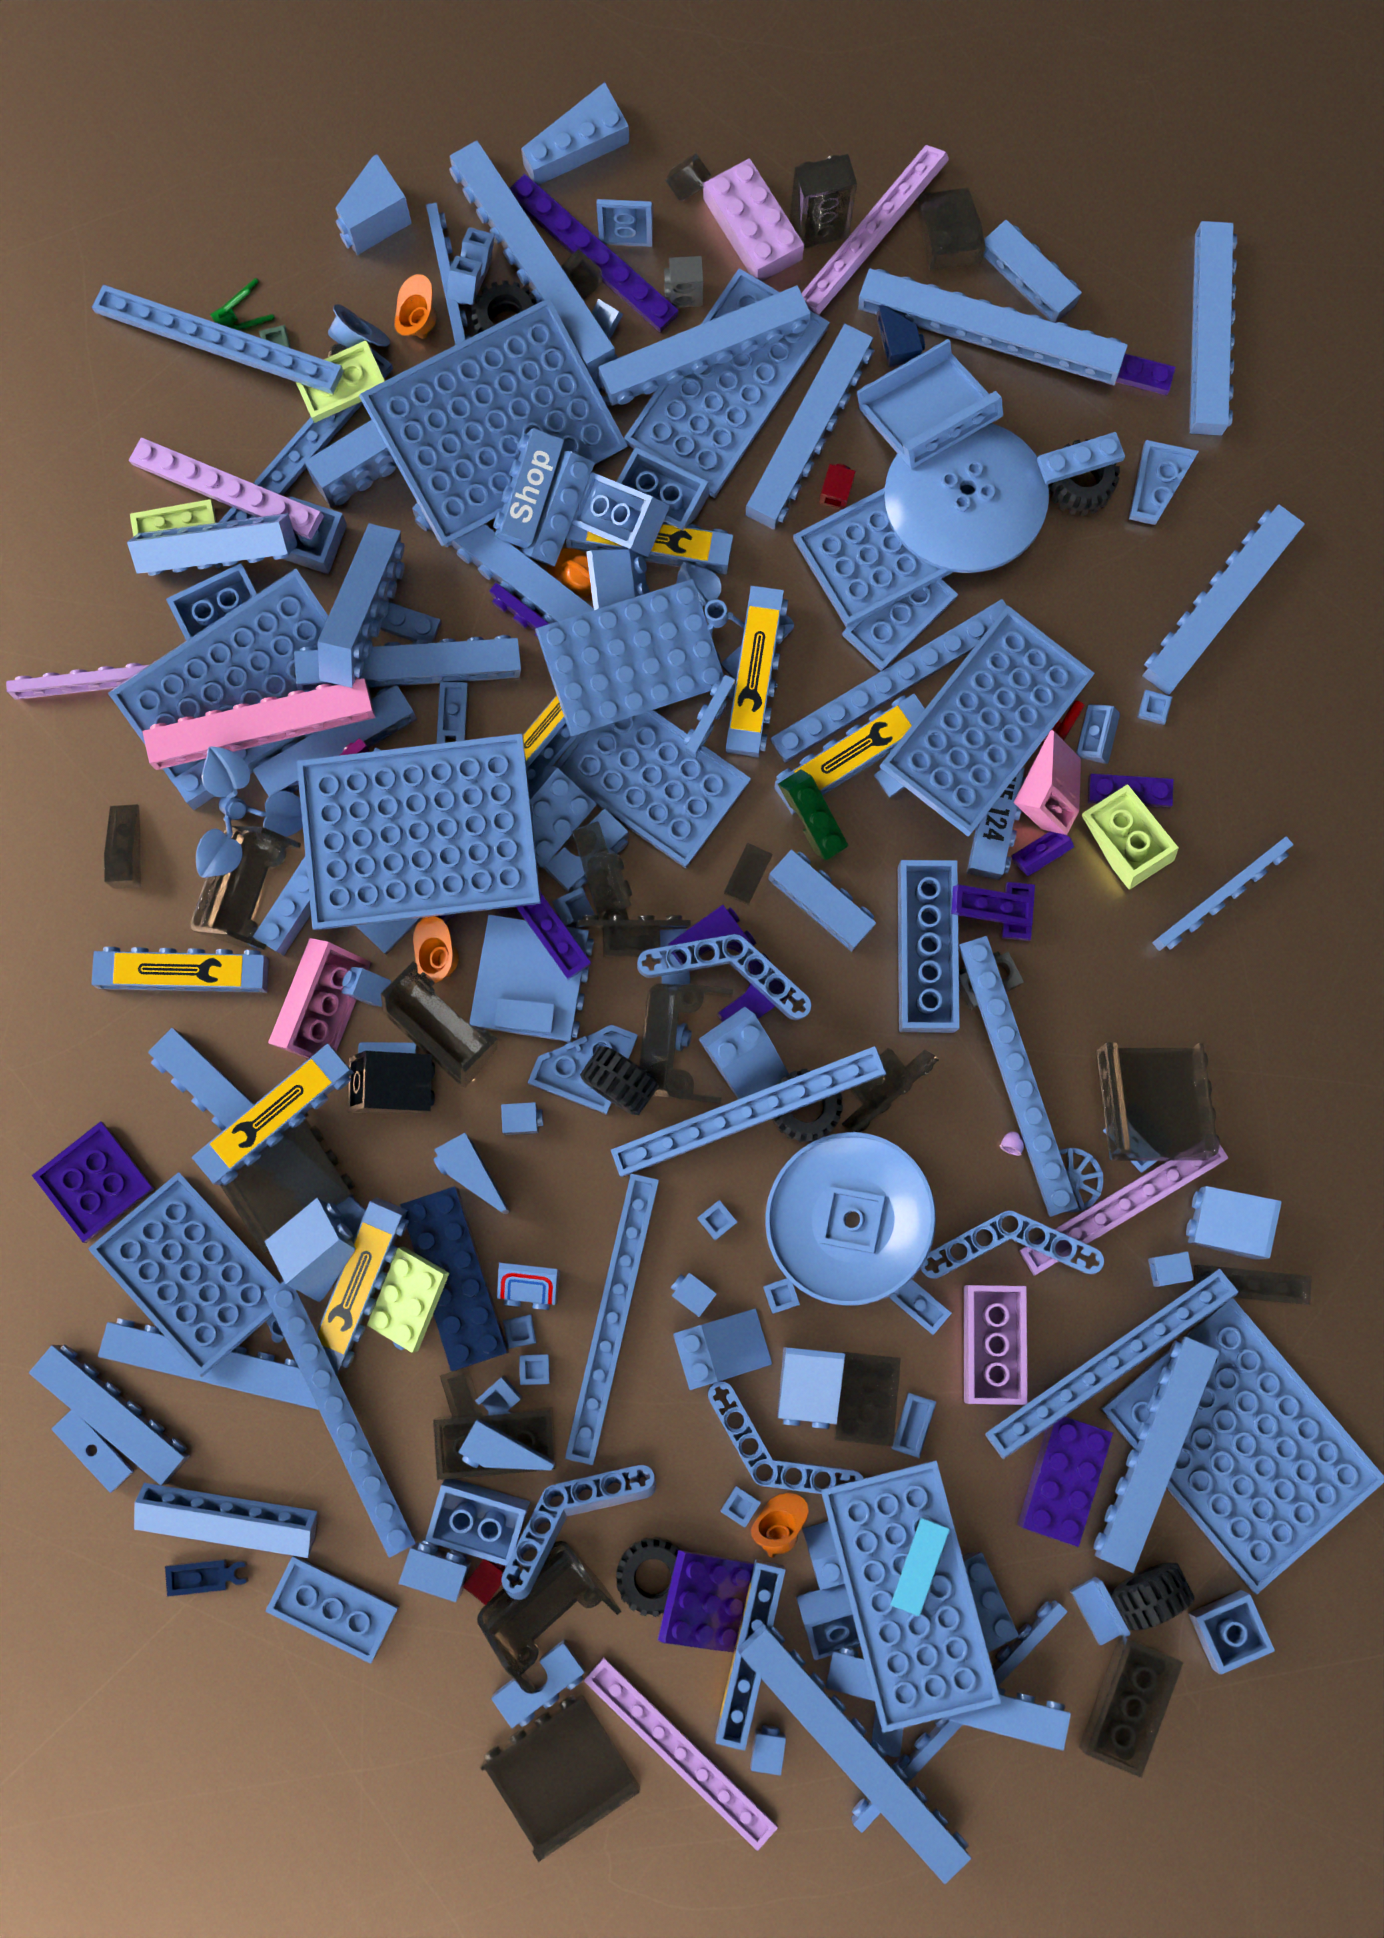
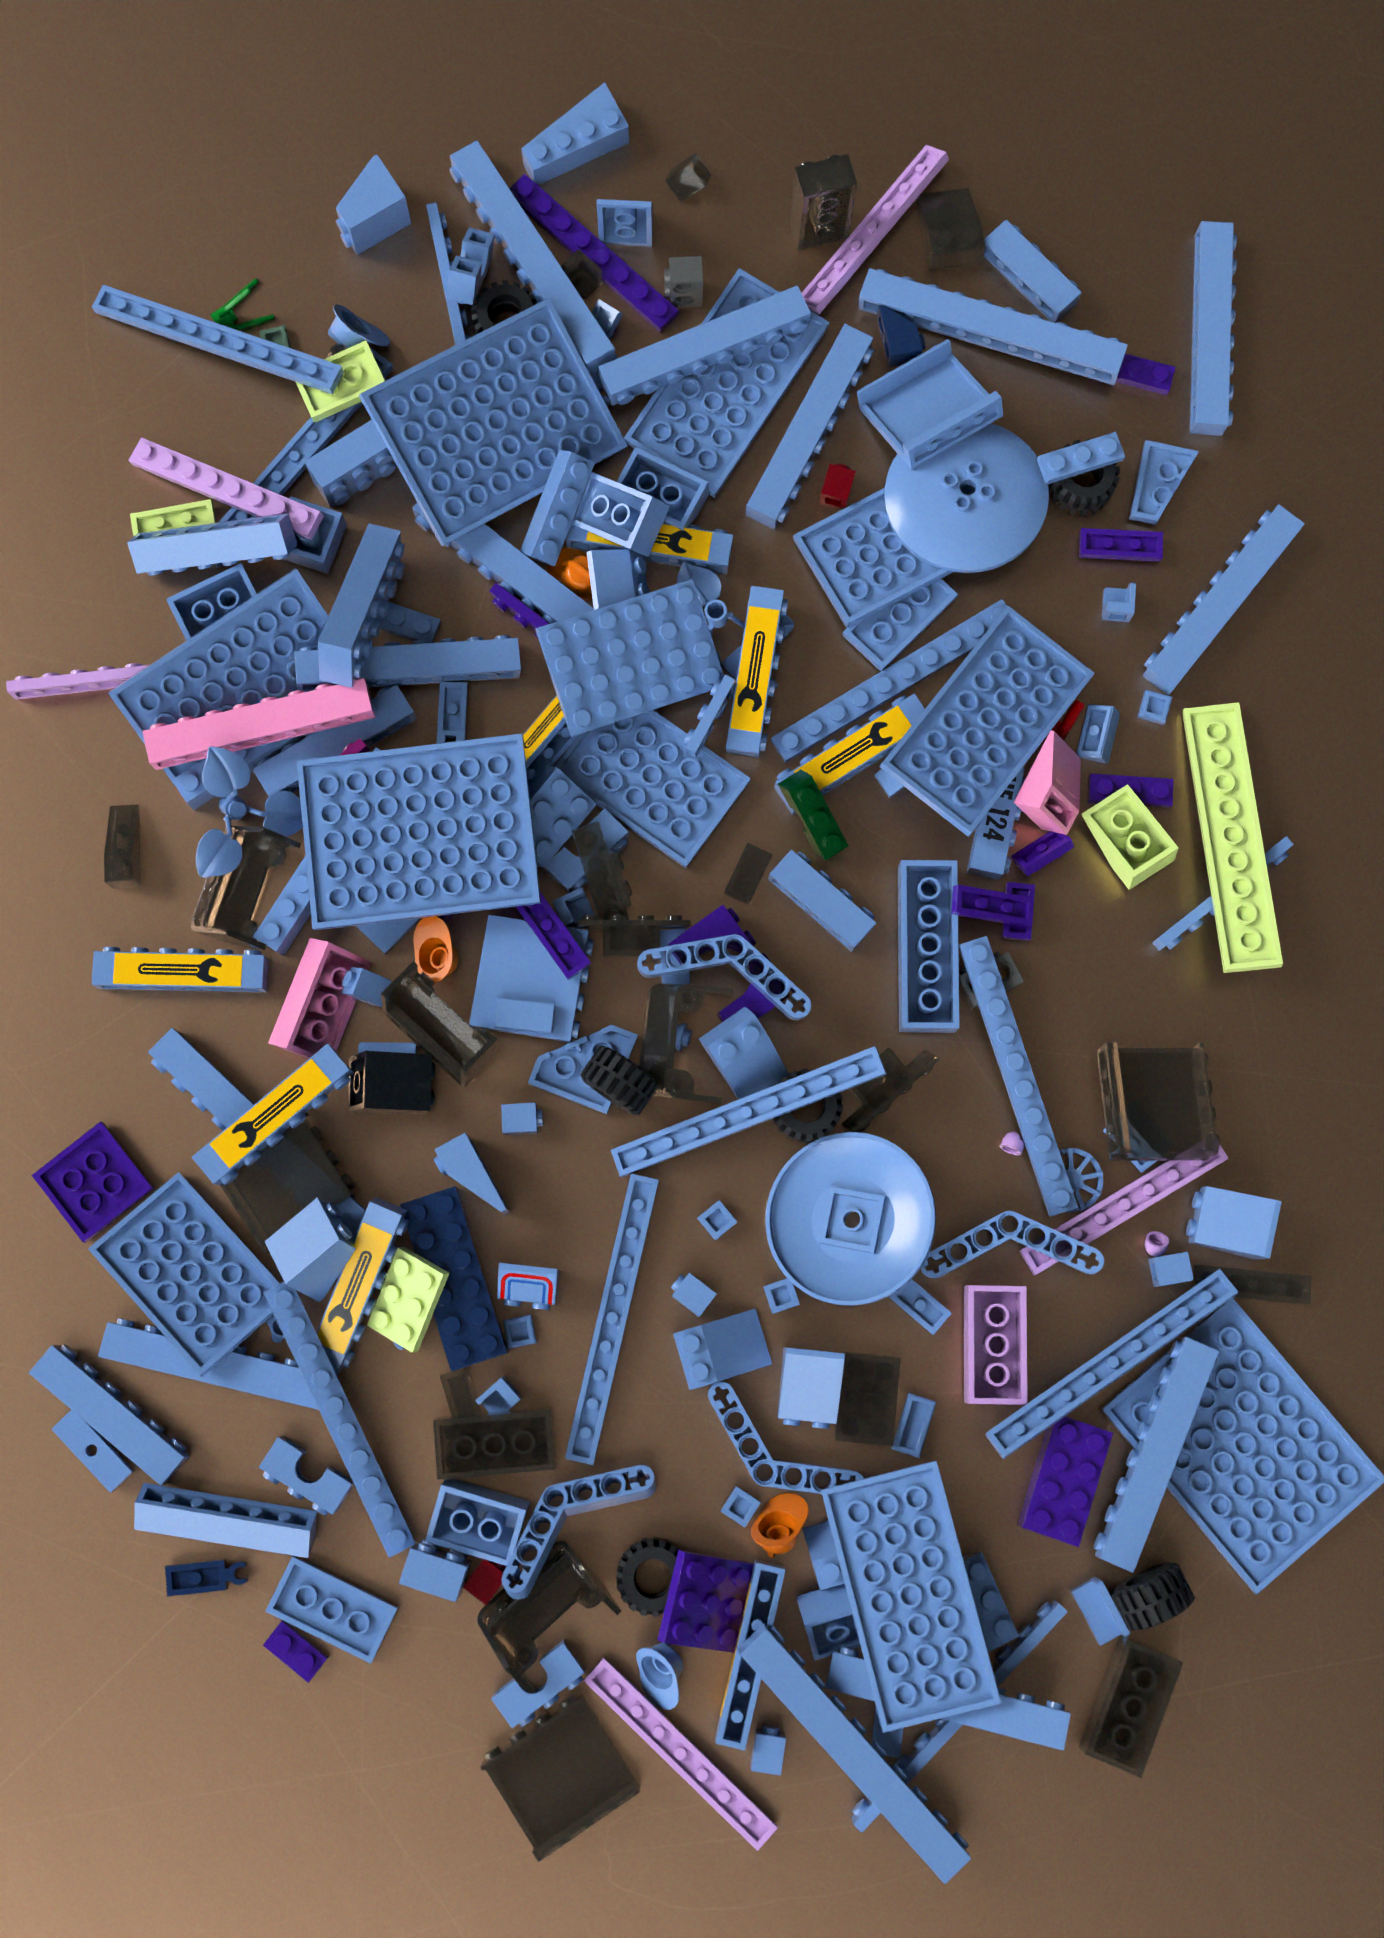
(283, 1465): none -> medium blue arch
(295, 1651): none -> dark purple plate
(414, 307): orange piece -> none
(496, 1449): medium blue slope -> none
(528, 488): medium blue brick -> none
(534, 1369): medium blue plate -> none
(660, 1673): none -> medium blue piece
(753, 221): lavender brick -> none
(920, 1566): medium azure tile -> none
(1119, 603): none -> medium blue panel
(1120, 544): none -> dark purple plate
(1156, 1243): none -> lavender hinge
(1231, 1632): medium blue brick -> none
(1232, 838): none -> yellowish green plate

